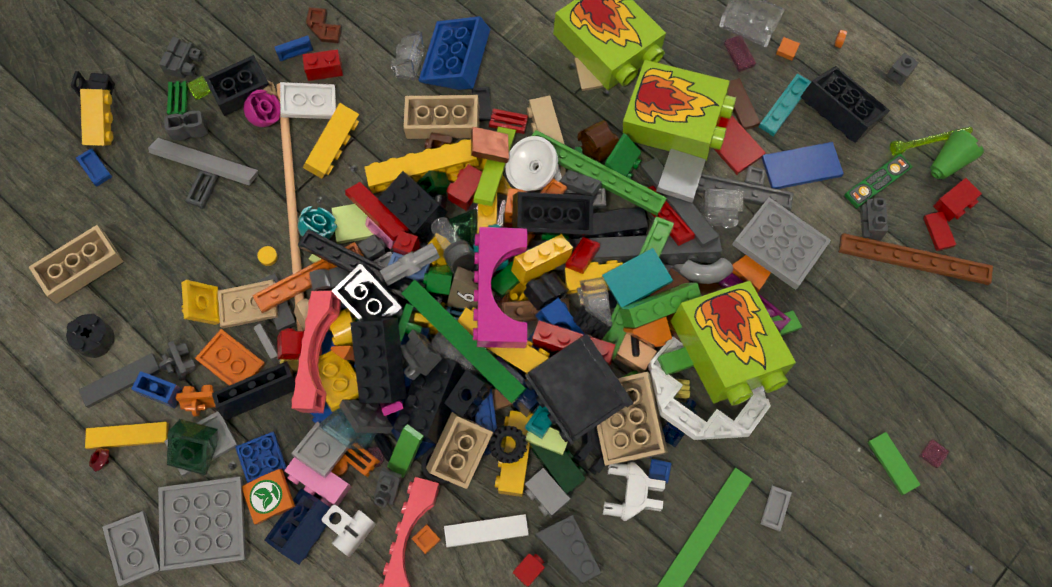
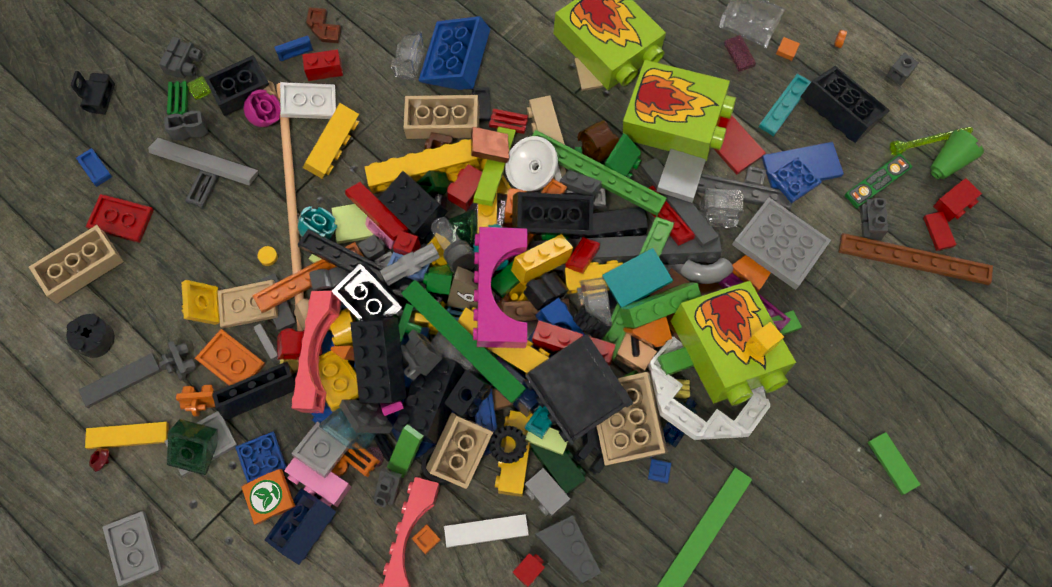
(96, 117): yellow brick -> none
(120, 218): none -> red tile
(156, 389): blue brick -> none
(201, 524): light grey plate -> none
(350, 530): white piece -> none
(636, 492): white connector -> none
(743, 107): reddish brown tile -> none
(765, 340): none -> yellow brick
(776, 508): light grey tile -> none
(794, 178): none -> blue tile
(934, 453): clear pink tile -> none

